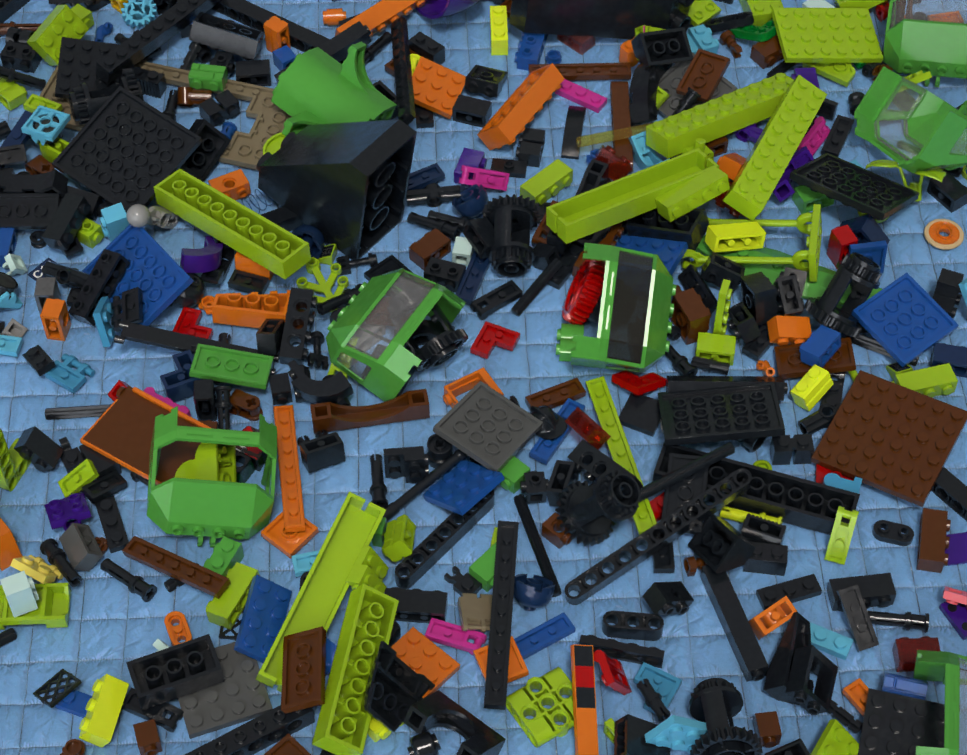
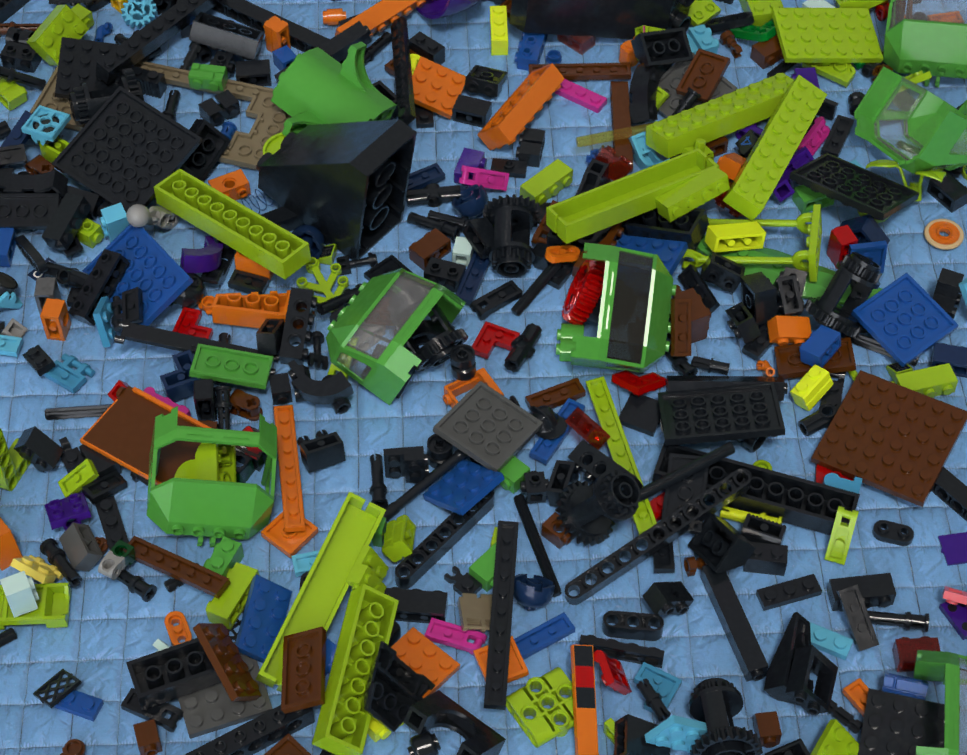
(15, 265): light aqua tile -> none
(31, 254): none -> black beam
(35, 100): lime plate -> none
(37, 244): black bush -> none
(103, 710): neon yellow brick -> none
(117, 560): none -> leg
(188, 96): reddish brown piece -> none
(227, 662): none -> reddish brown plate
(406, 407): reddish brown arch -> none
(463, 362): none -> black wheel
(523, 347): none -> black piece
(562, 253): none -> orange plate
(573, 129): black slope -> none
(681, 327): none -> reddish brown plate
(716, 346): lime brick -> none
(723, 306): lime plate -> none
(747, 143): none -> black brick
(772, 617): orange brick -> none
(783, 446): black piece -> none
(933, 540): reddish brown brick -> none

